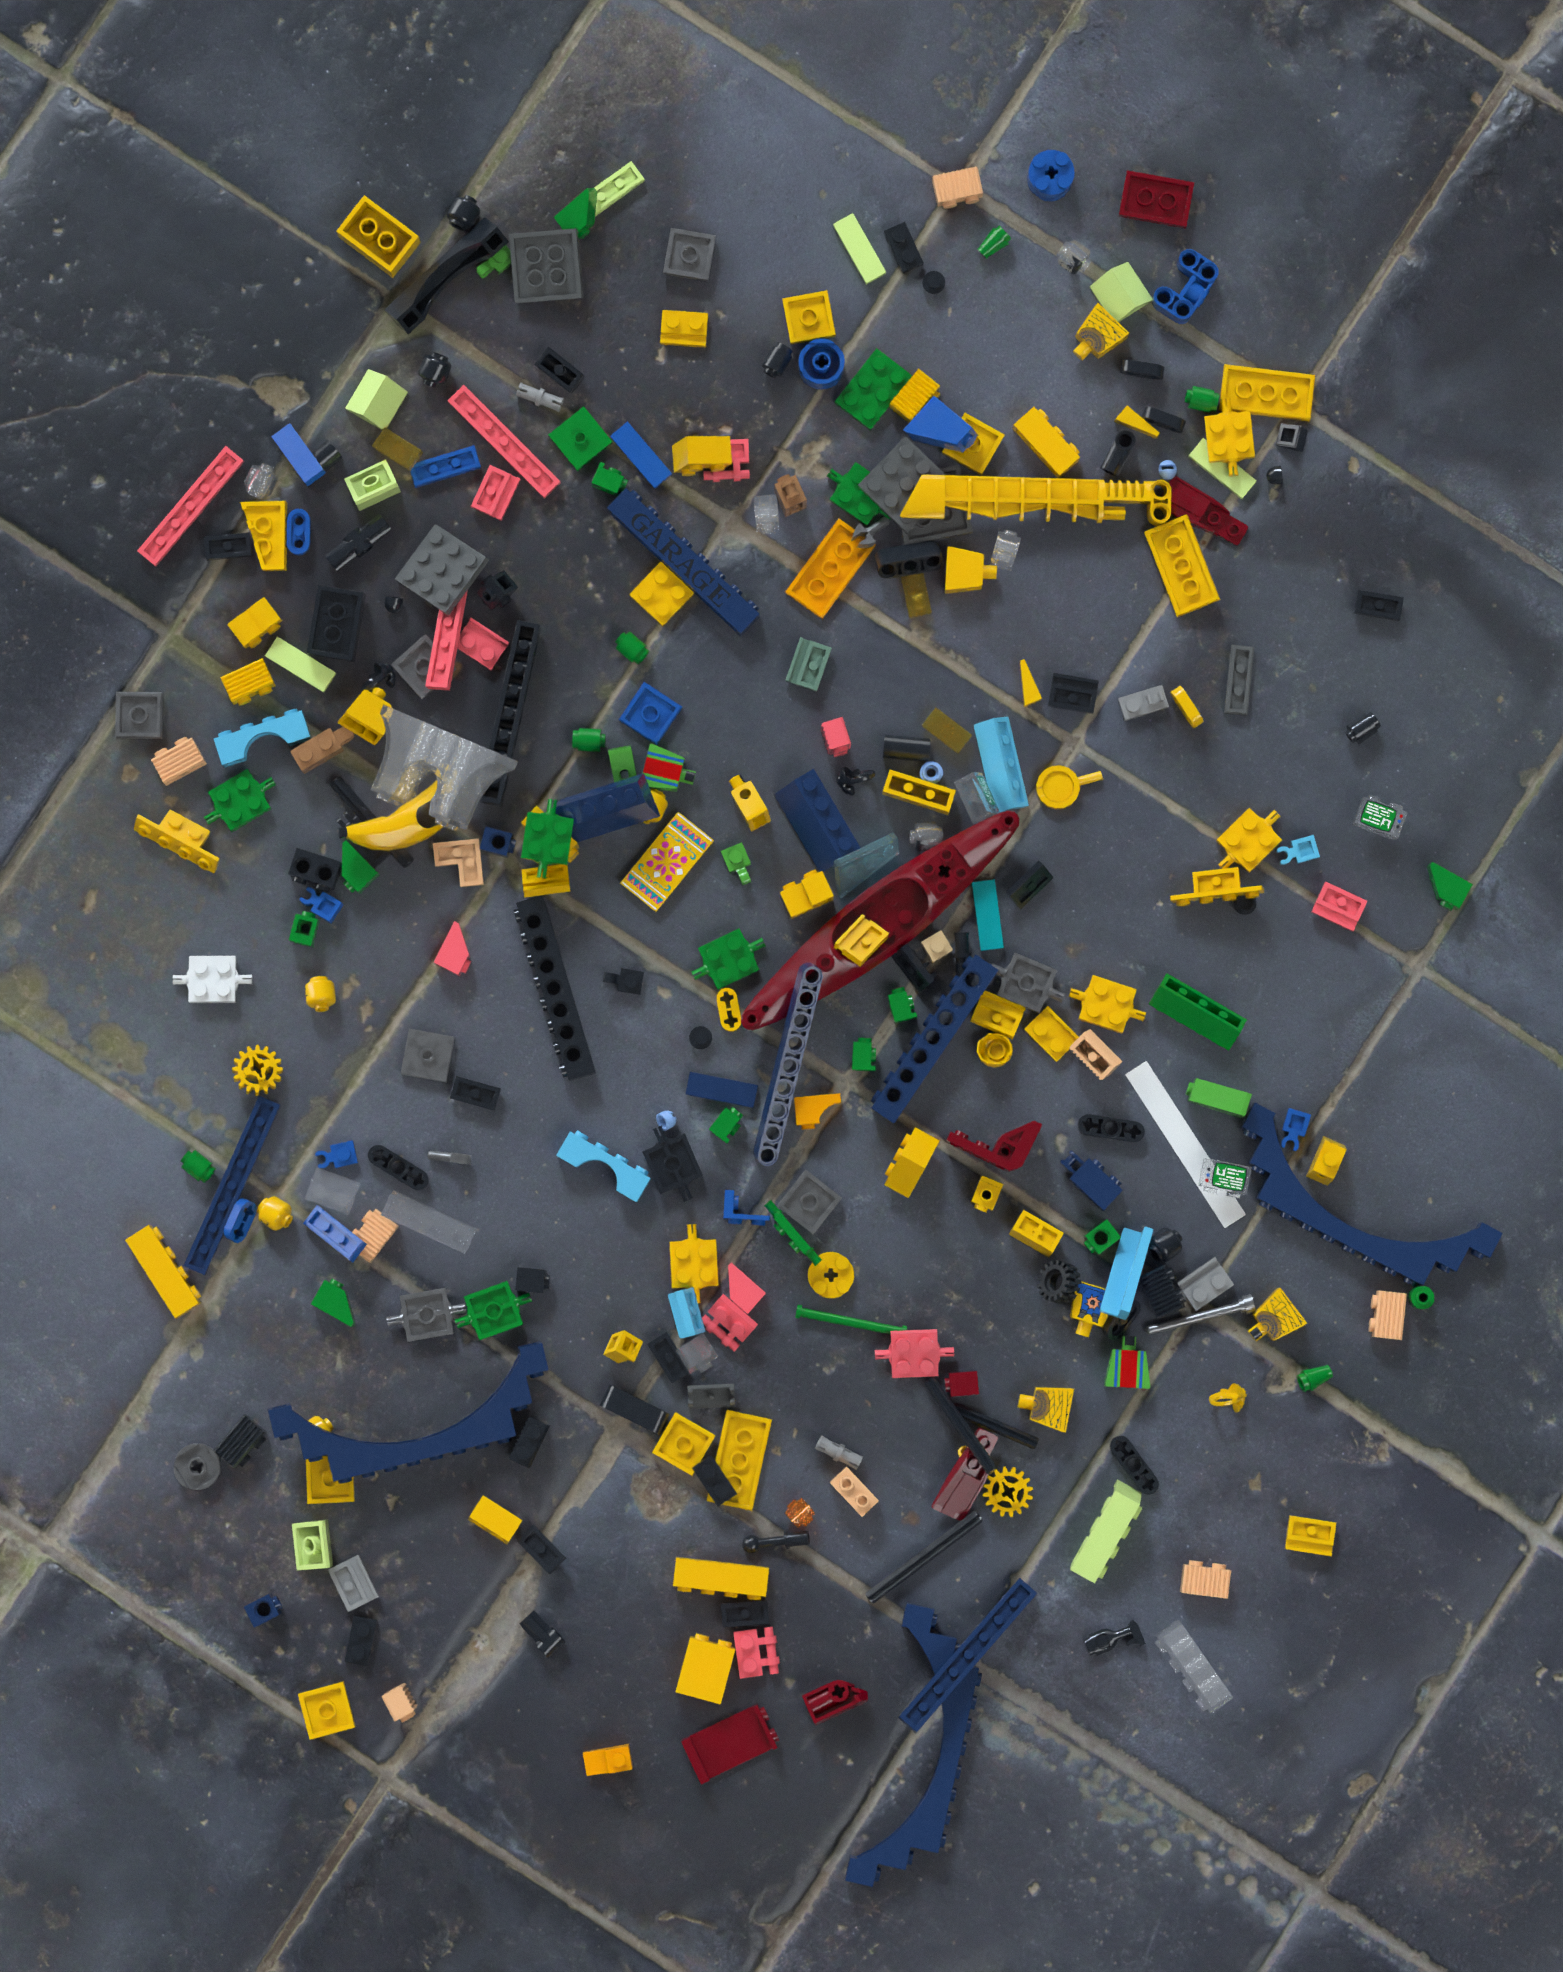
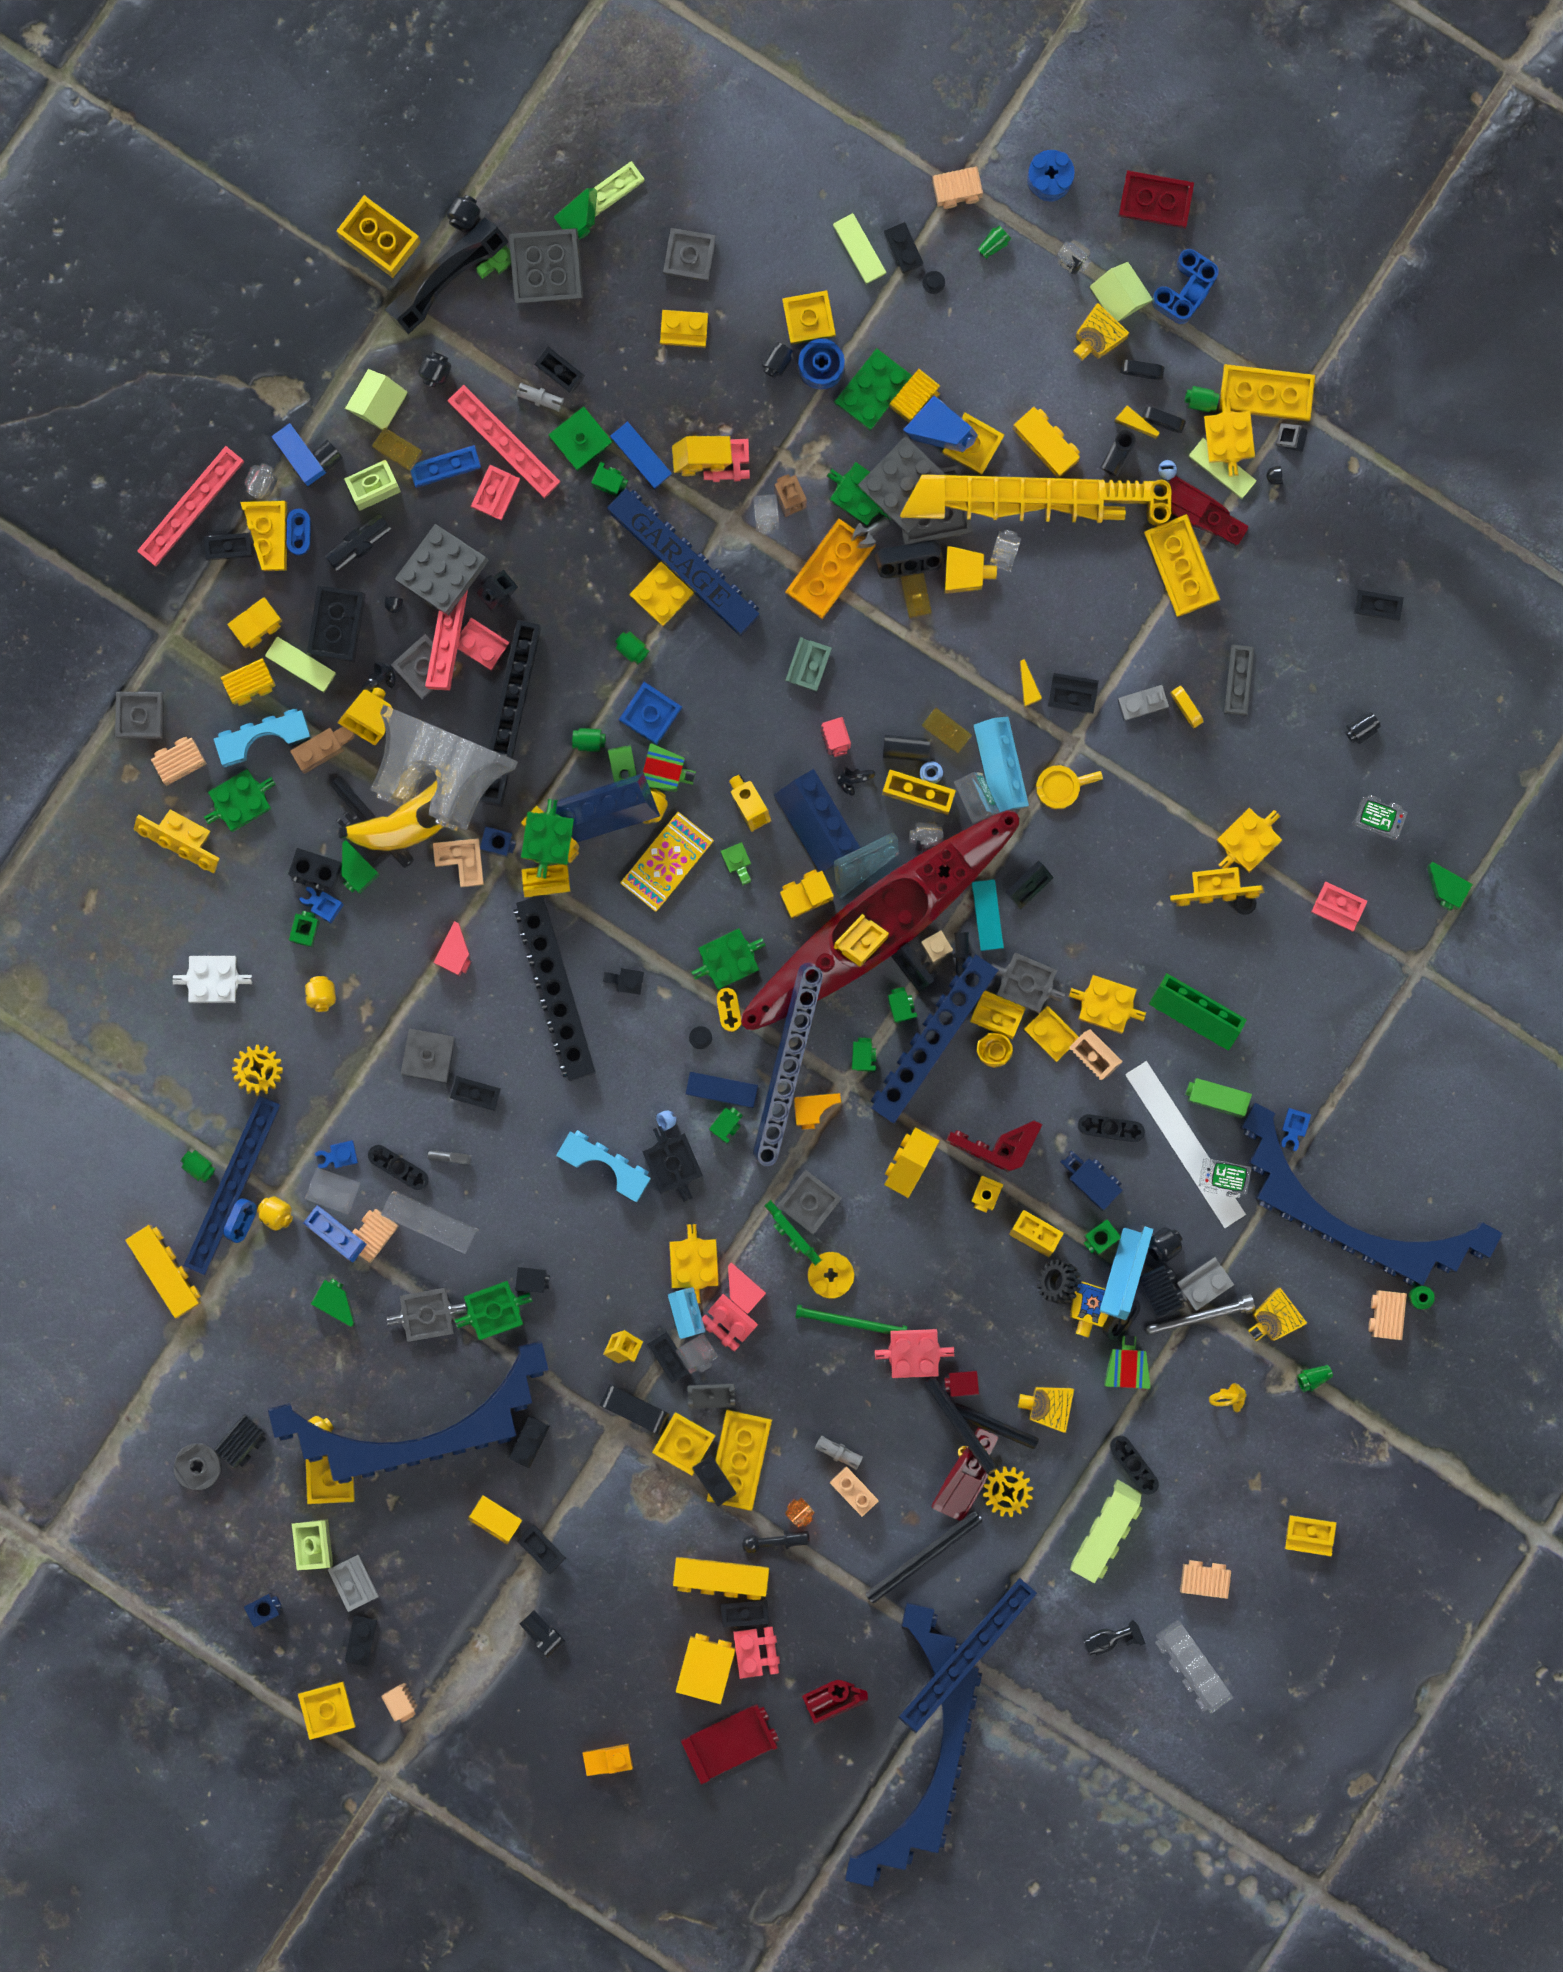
(731, 1204): blue bracket -> none
(1302, 850): medium azure plate -> none
(1326, 1161): yellow torso -> none

